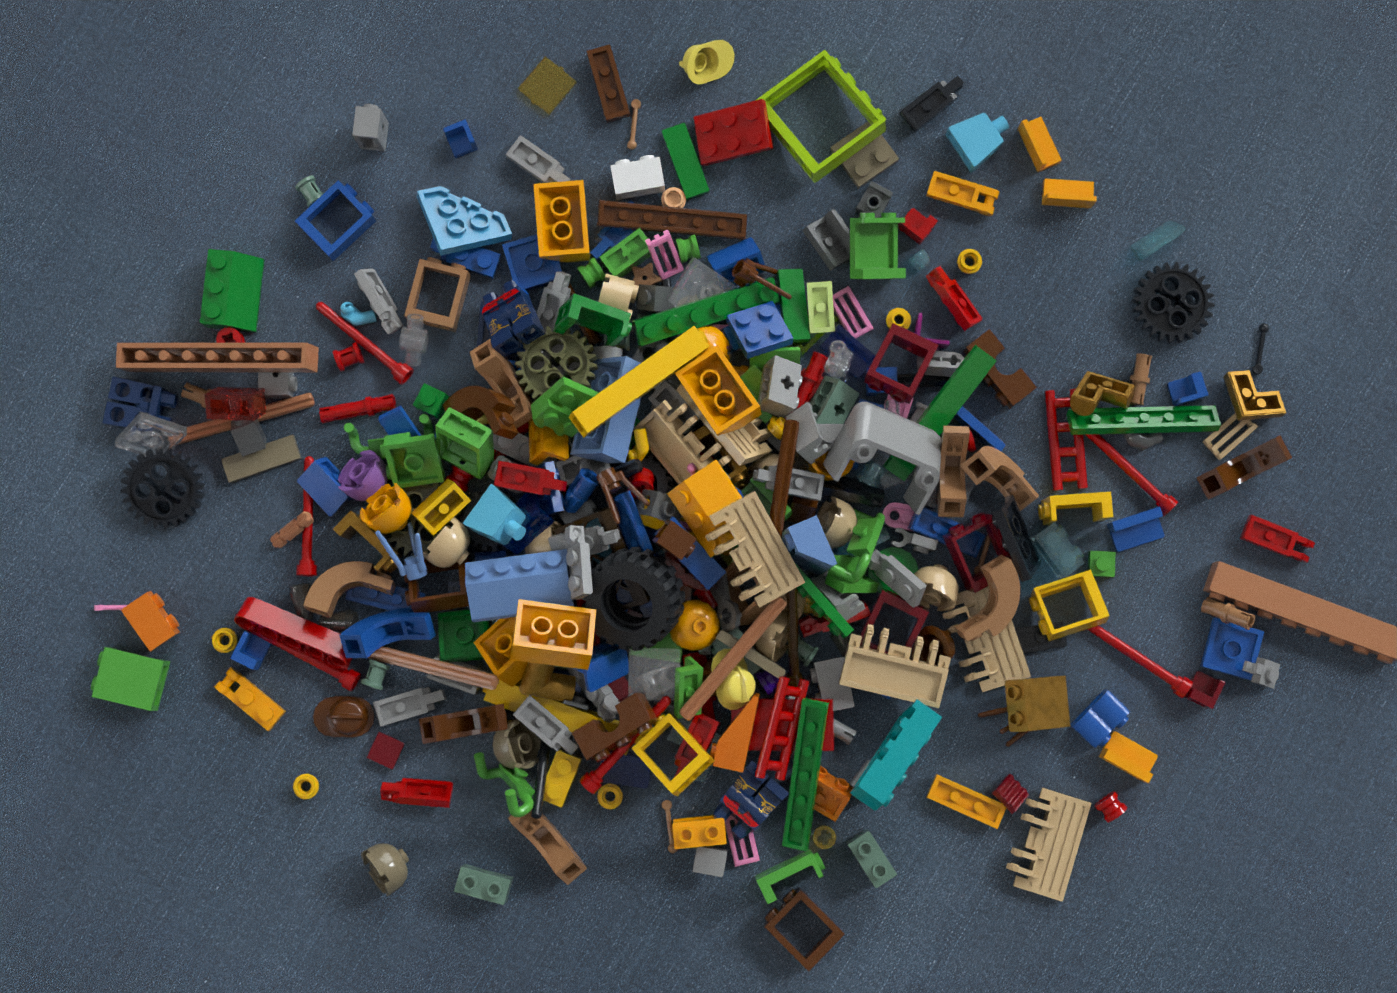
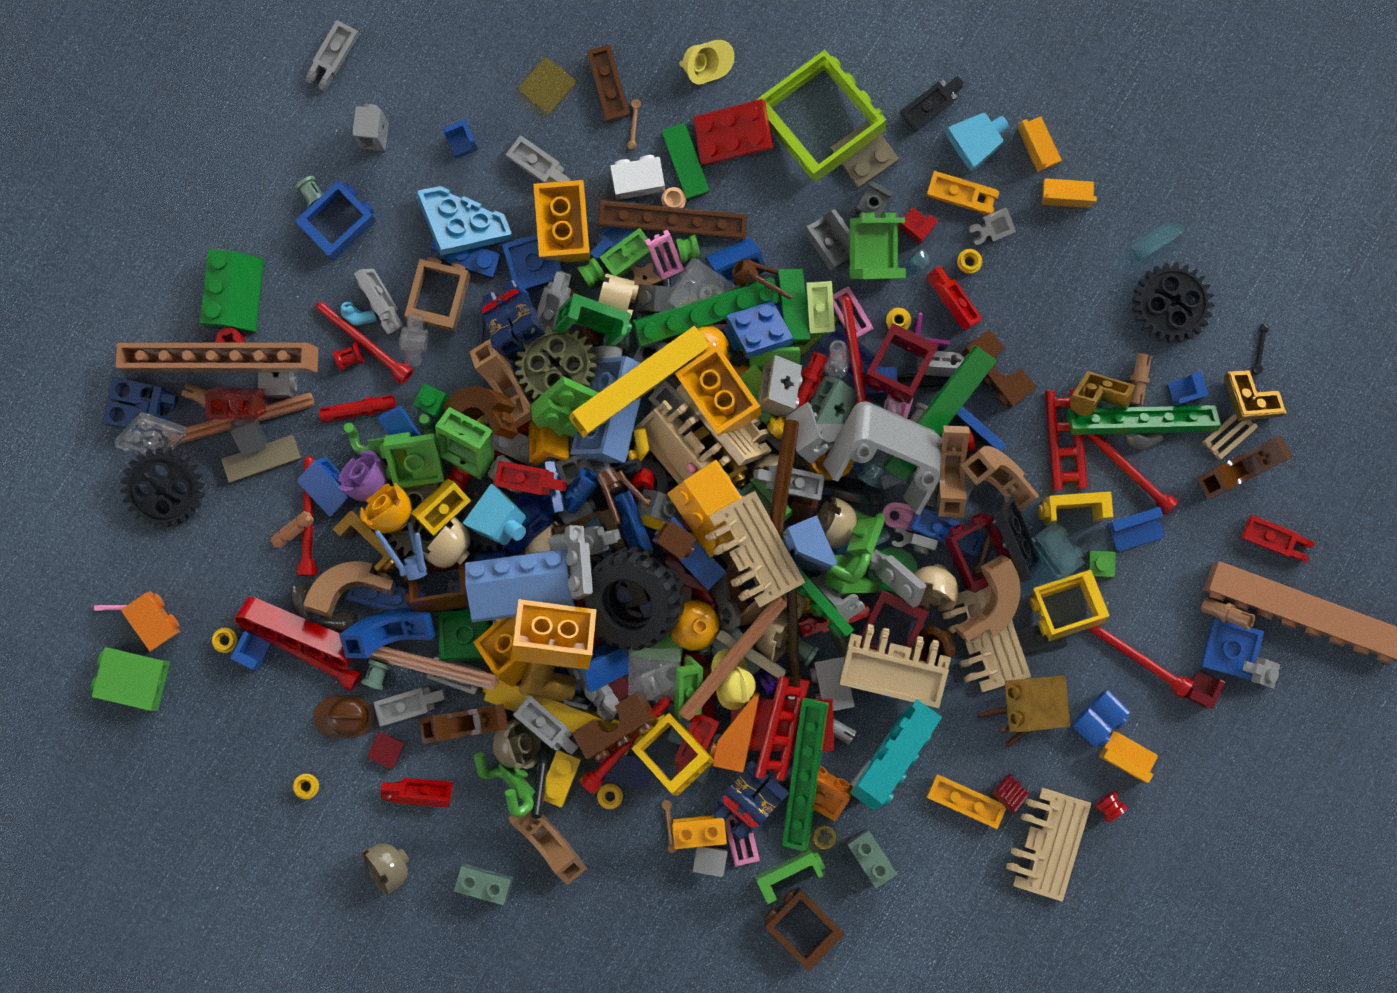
(251, 699): light orange plate -> none
(332, 53): none -> light grey hinge
(853, 350): none -> red piece
(996, 226): none -> light grey plate

